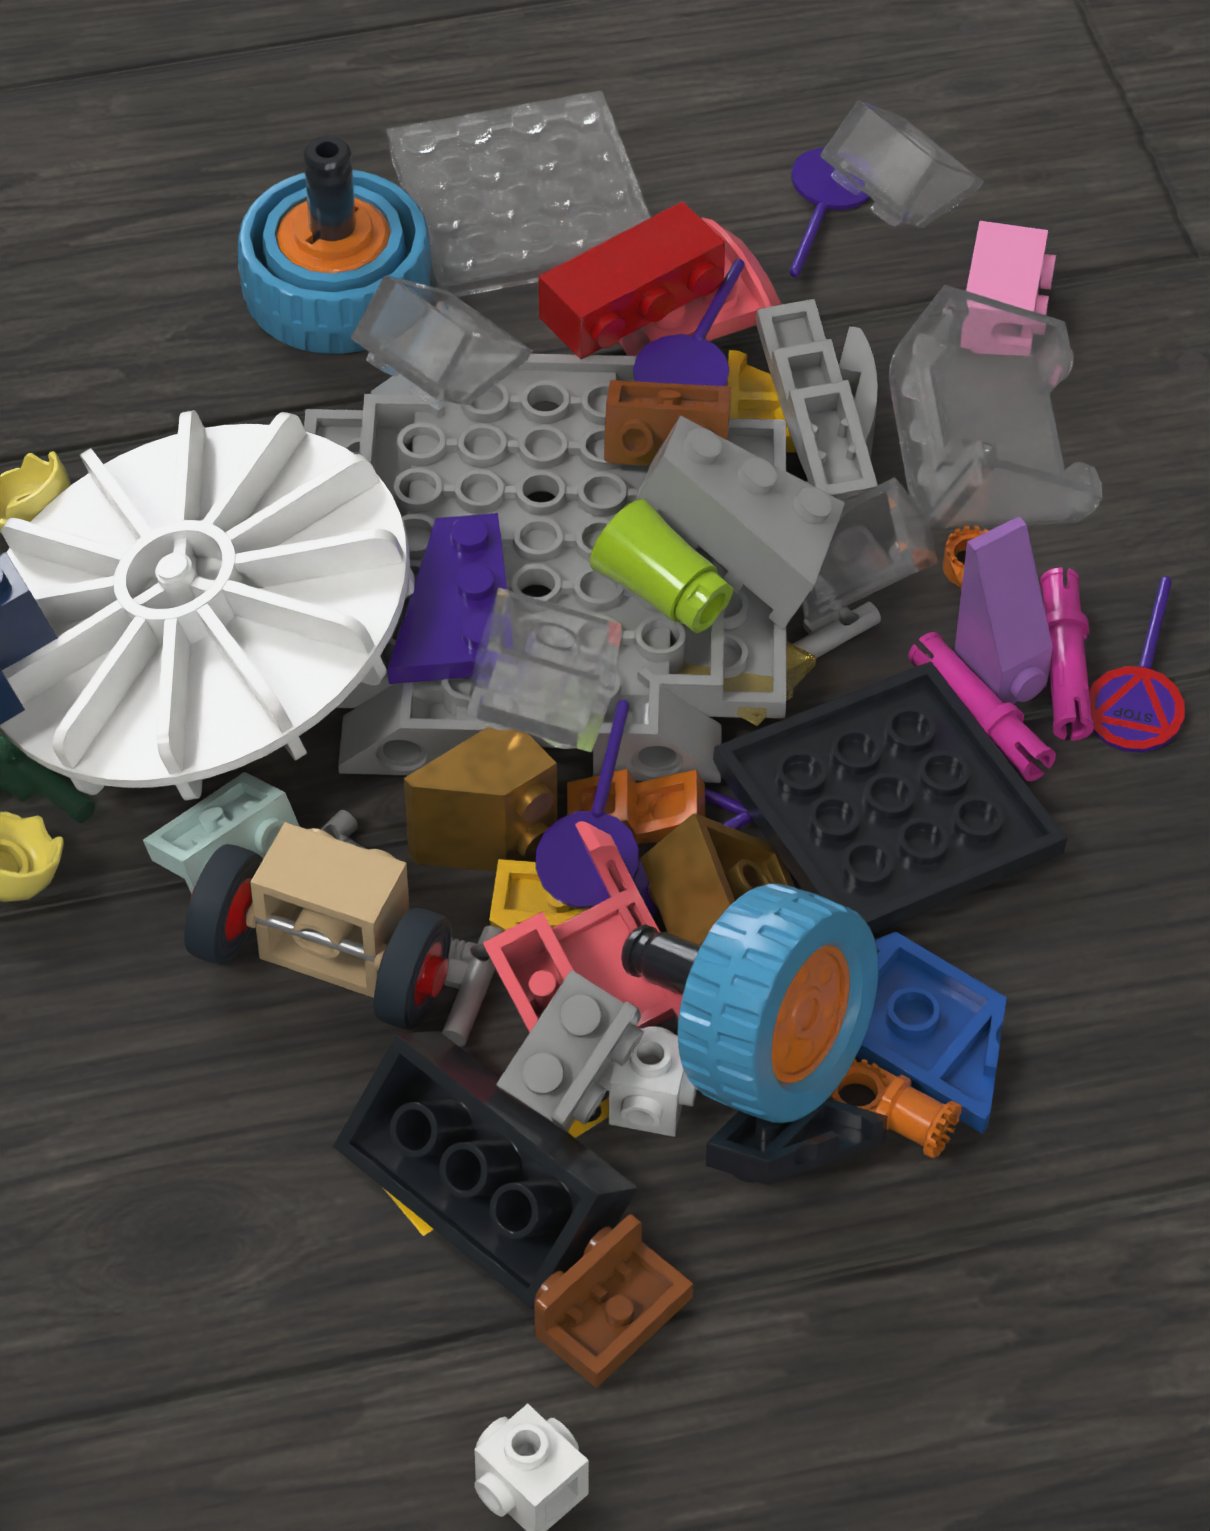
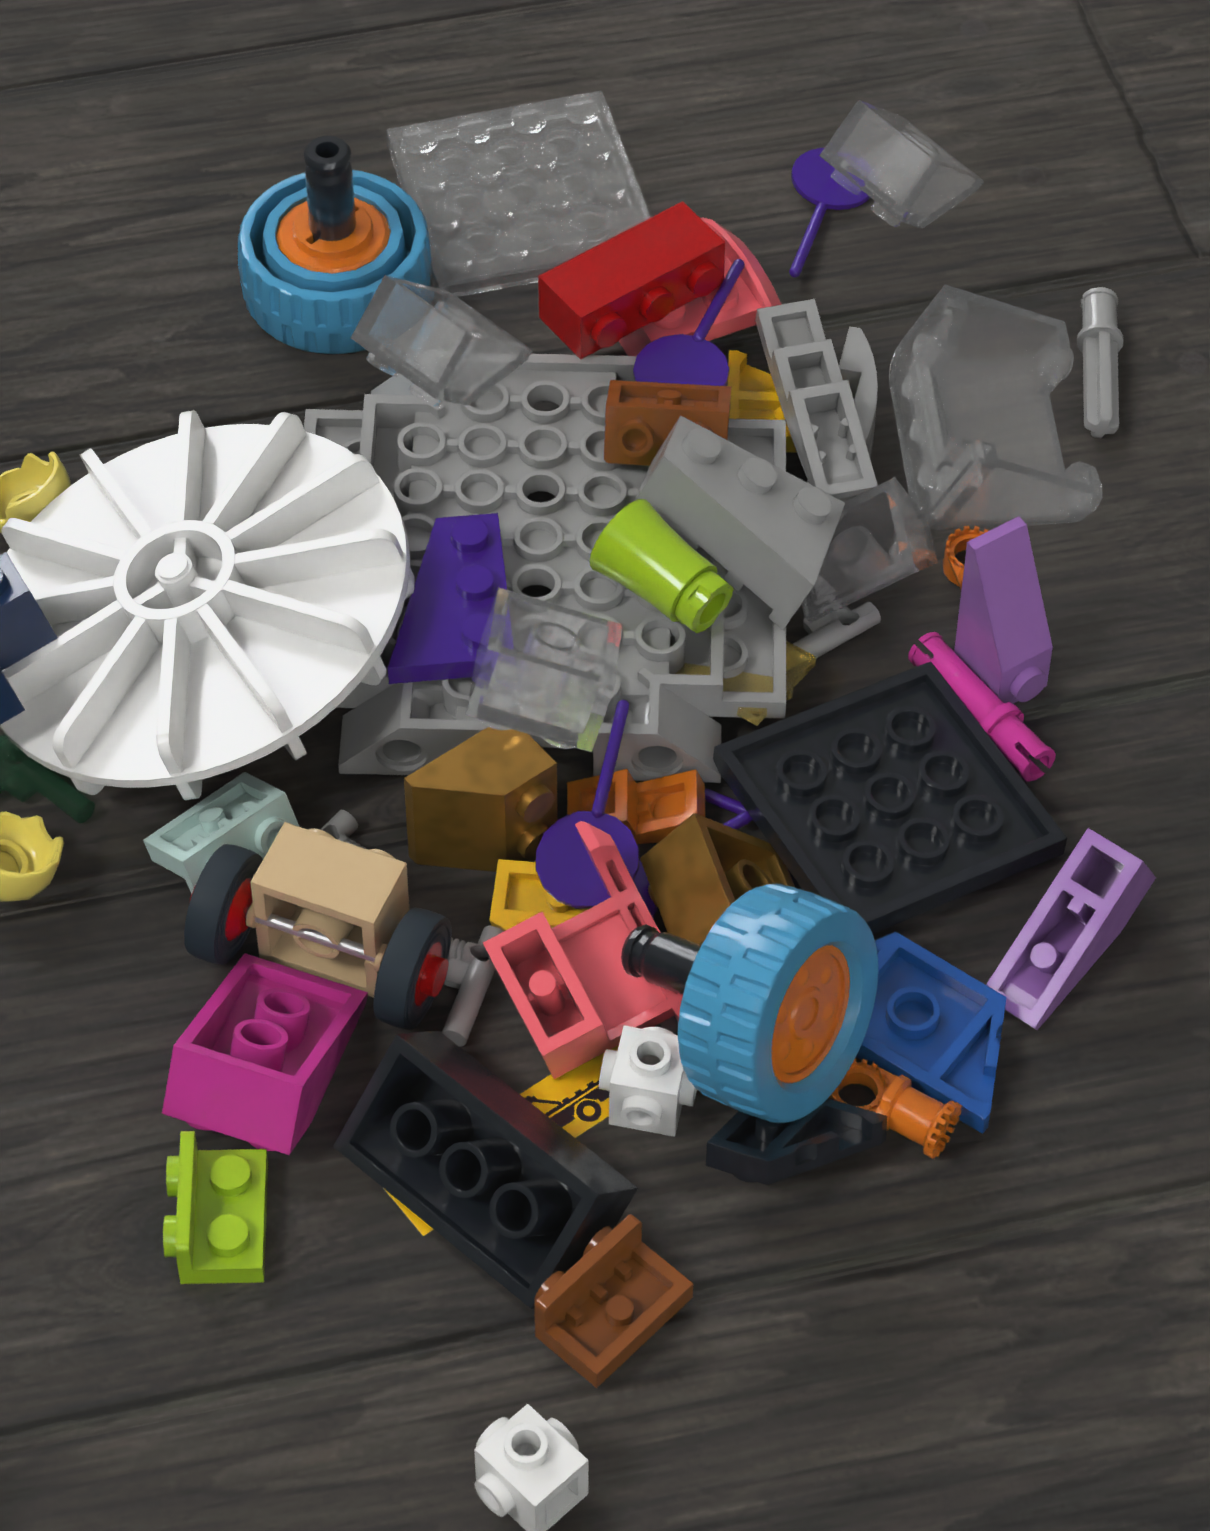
(218, 1215): none -> lime bracket
(262, 1053): none -> dark pink slope
(571, 1051): light grey bracket -> none
(1012, 265): bright pink brick -> none
(1068, 659): dark pink pin -> none
(1071, 927): none -> medium lavender slope
(1100, 345): none -> light grey axle
(1136, 705): piece -> none

